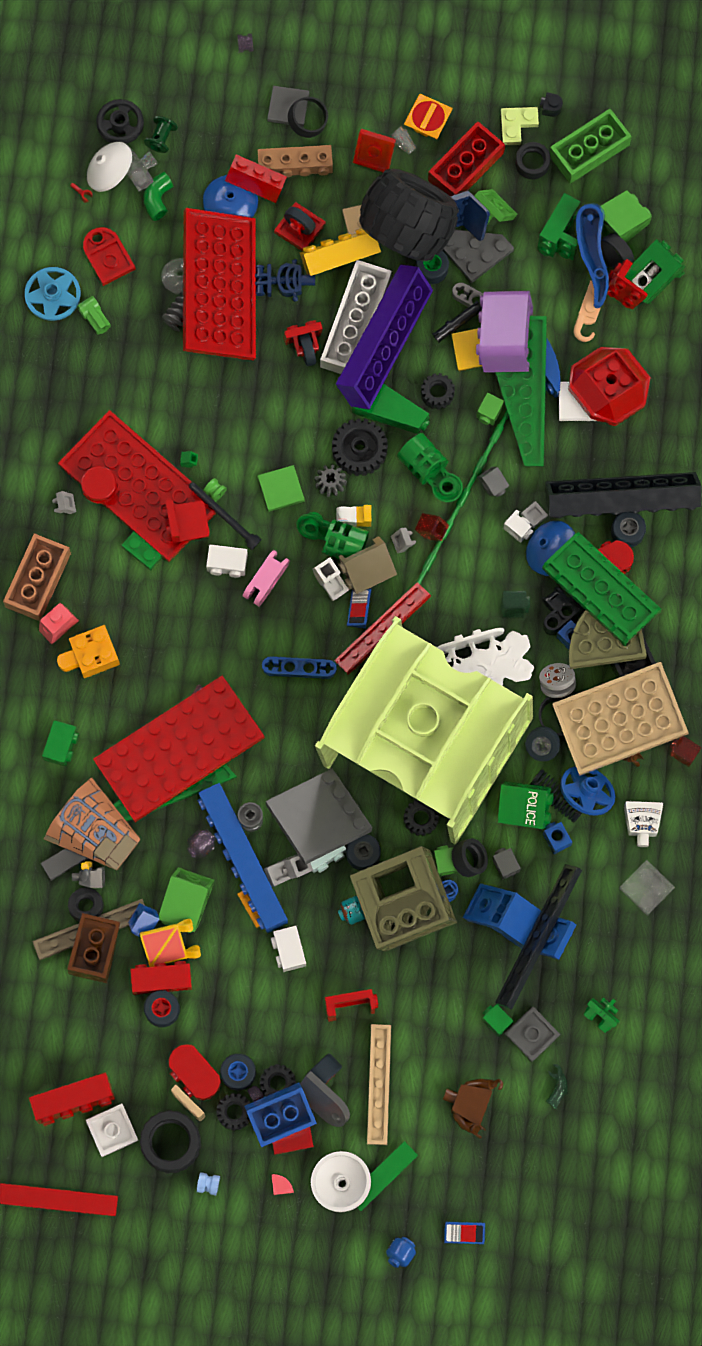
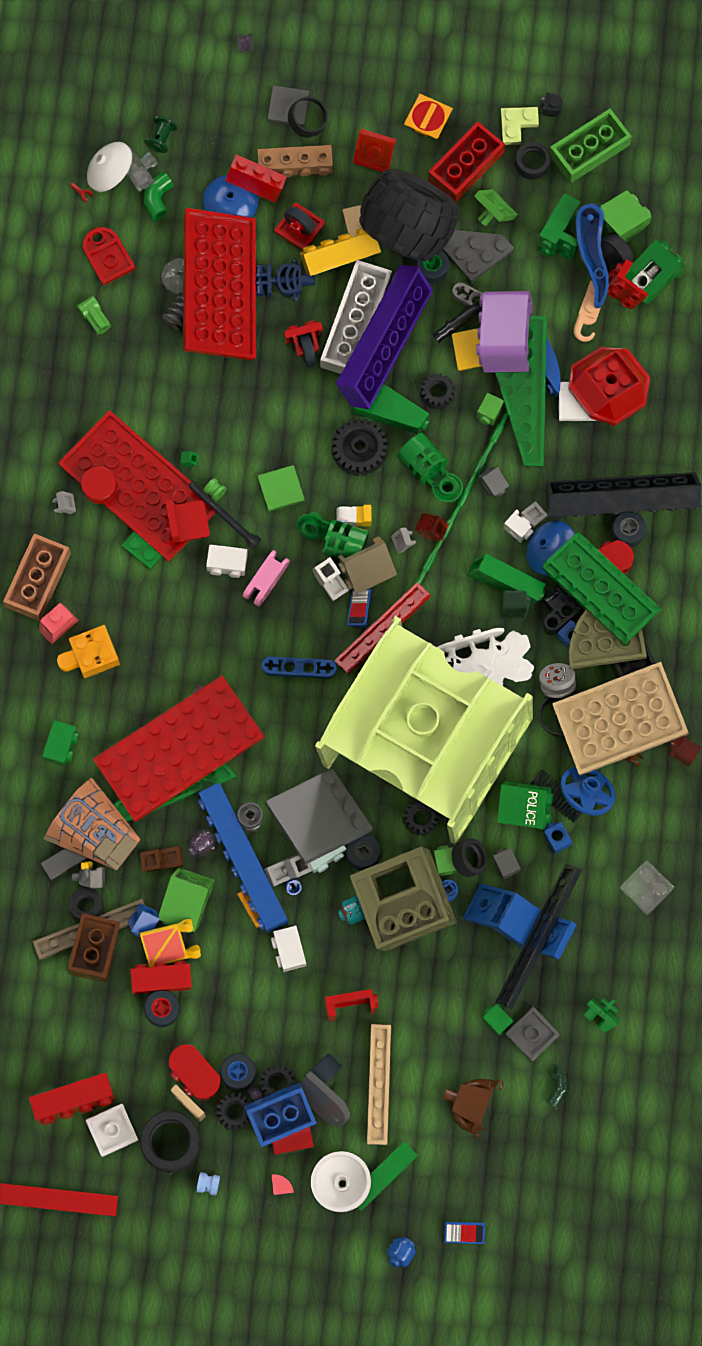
(52, 293): dark azure wheel -> none
(124, 107): black wheel -> none
(161, 859): none -> reddish brown slope
(297, 884): none -> blue hinge
(330, 487): dark grey gear -> none
(404, 140): clear cone -> none
(471, 214): dark blue bracket -> none
(504, 577): none -> green slope
(545, 737): black wheel -> none
(643, 820): white torso -> none

